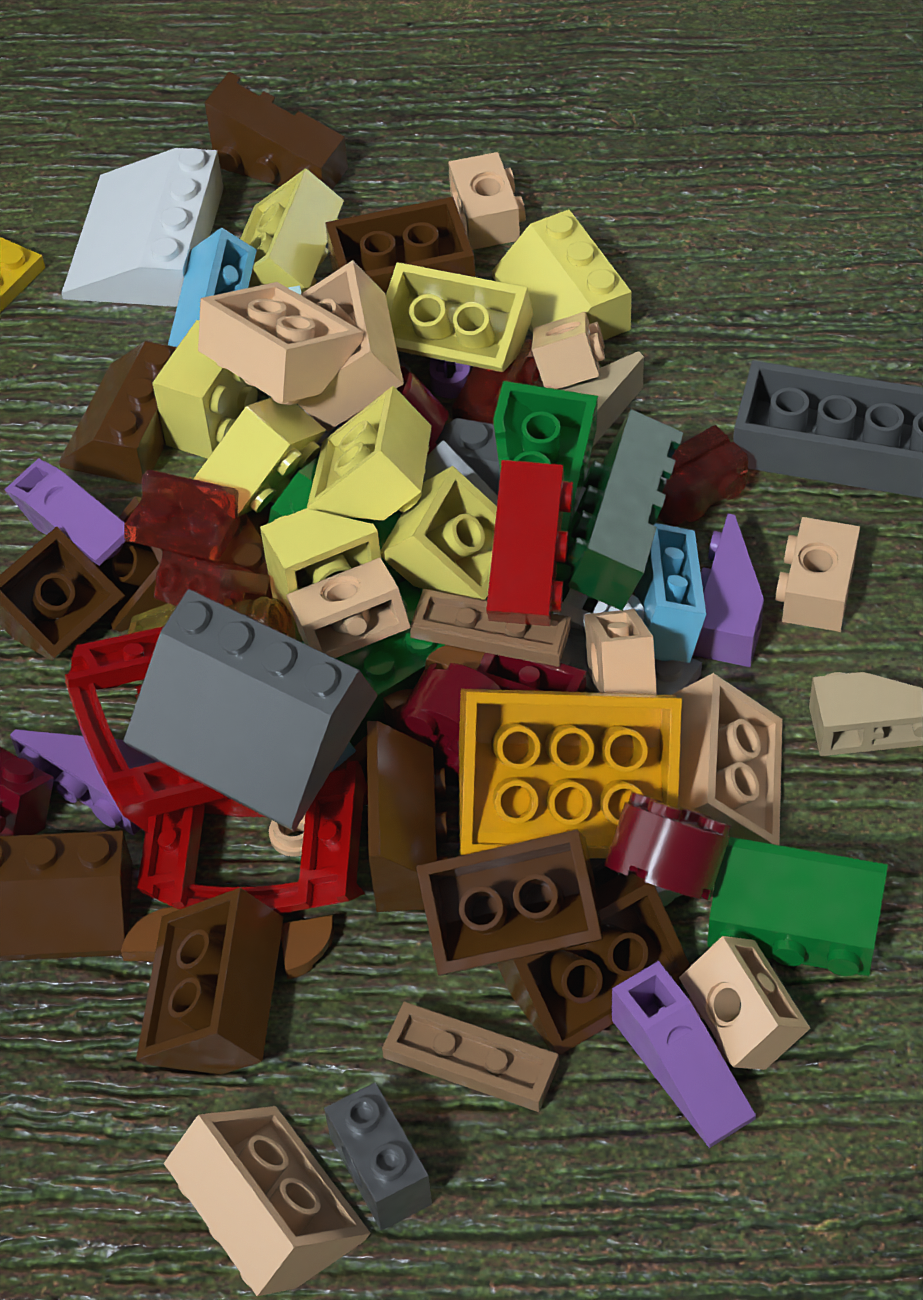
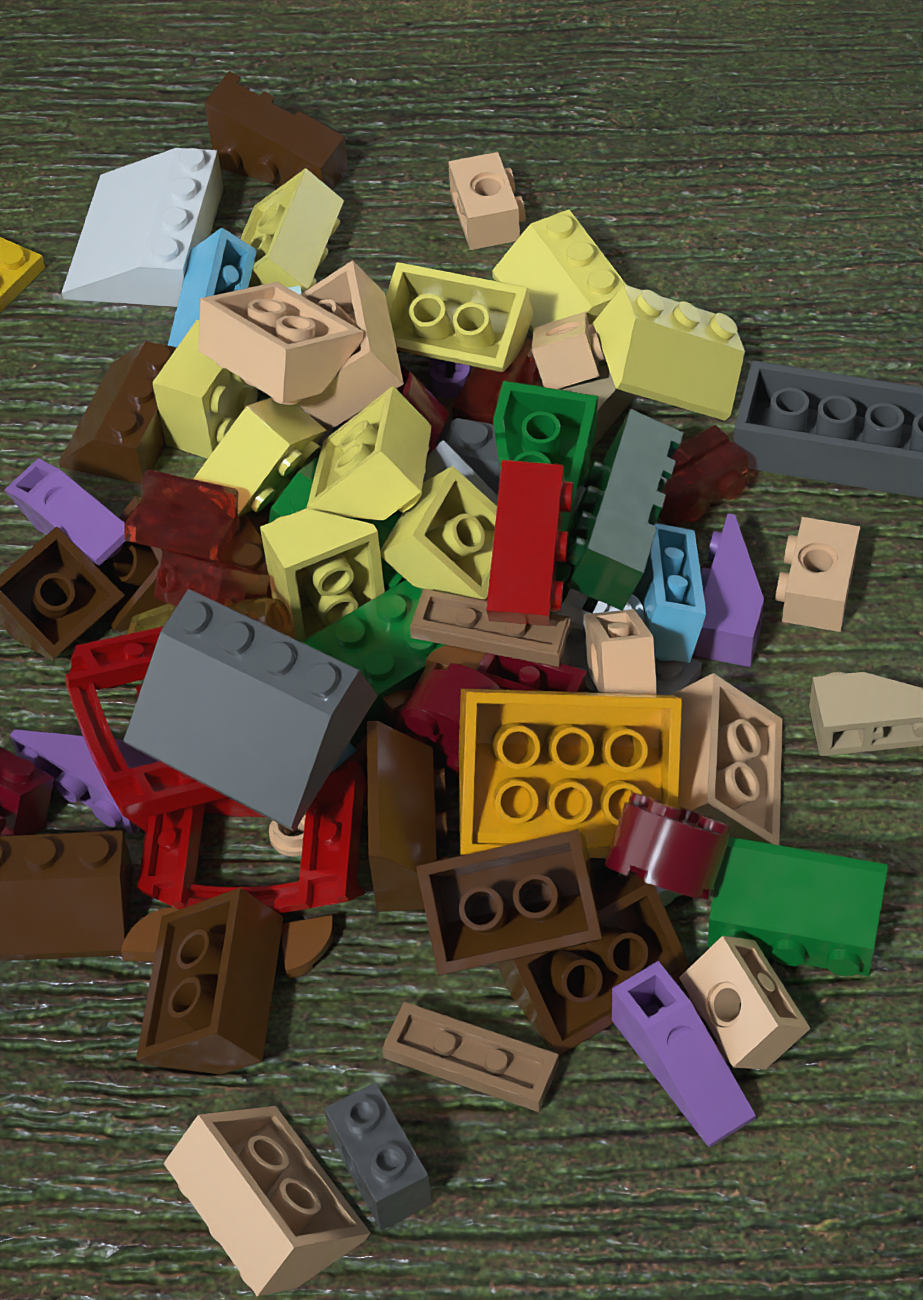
(349, 609): light nougat brick -> none
(414, 234): reddish brown brick -> none
(671, 351): none -> light yellow slope

